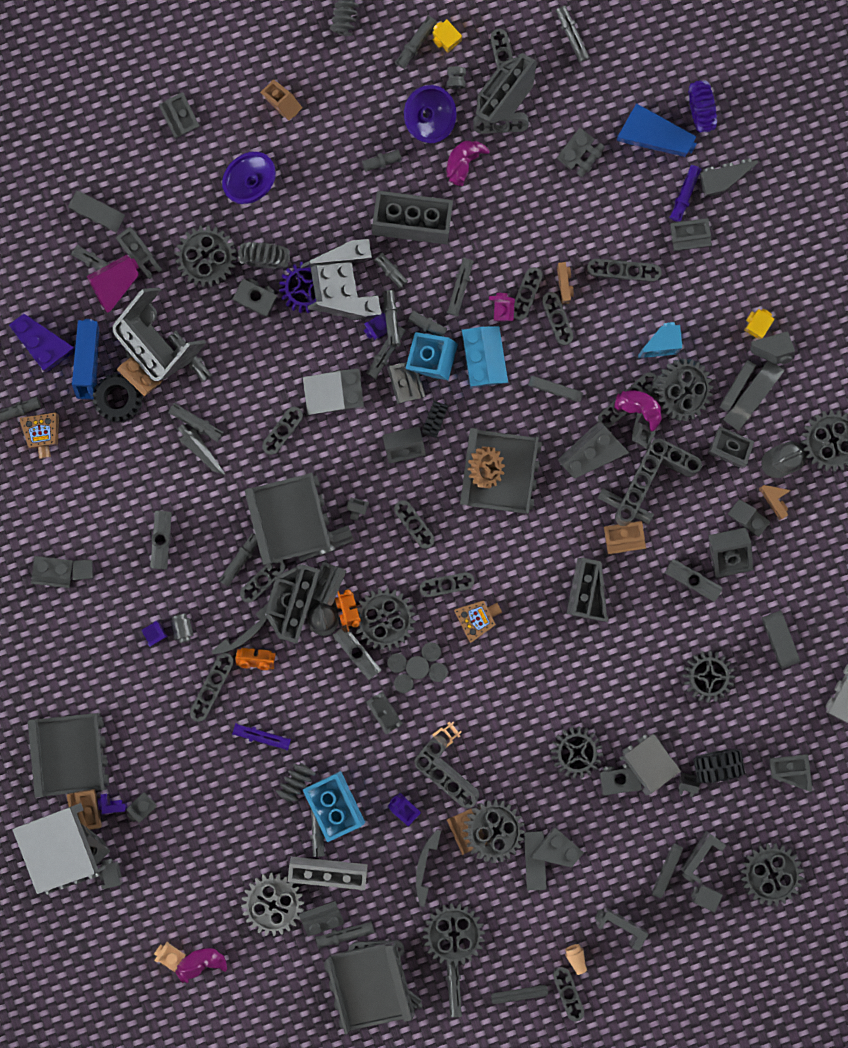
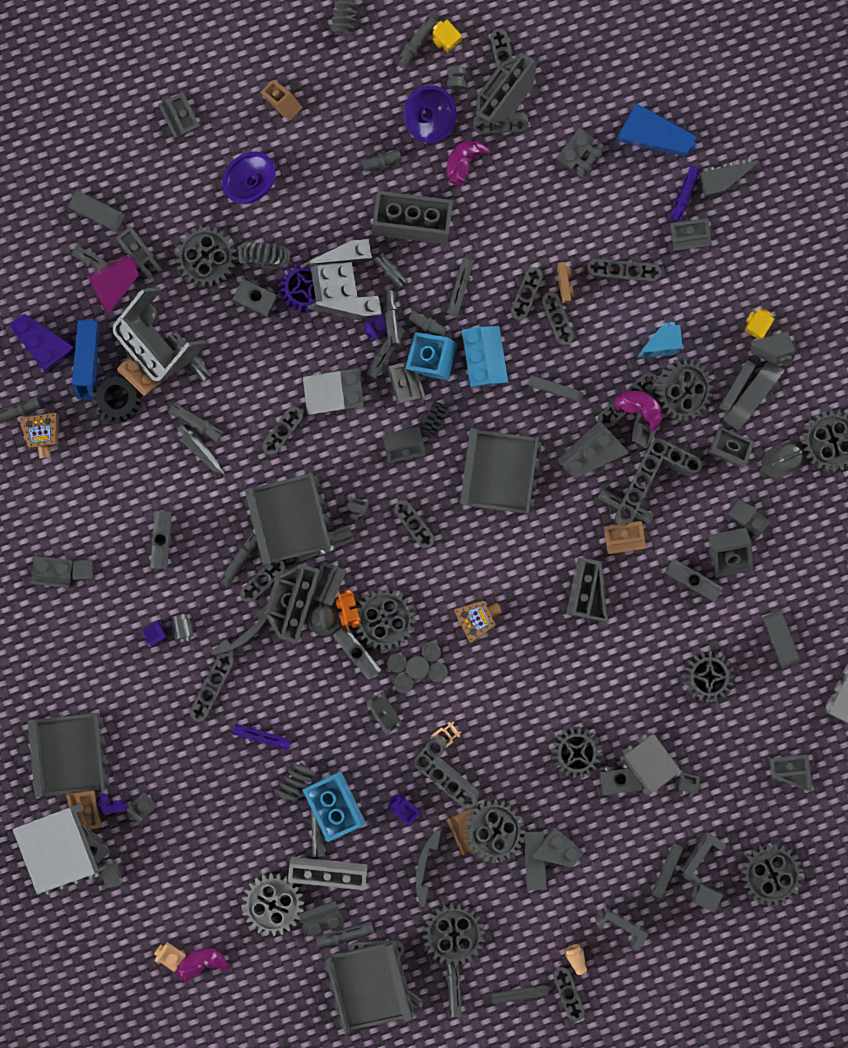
(246, 659): orange hinge -> none
(433, 592): dark grey beam -> none
(486, 467): medium nougat gear -> none
(503, 307): magenta bracket -> none
(572, 34): dark grey pin -> none
(702, 106): dark purple gear -> none
(719, 766): black tyre -> none
(772, 495): medium nougat slope -> none

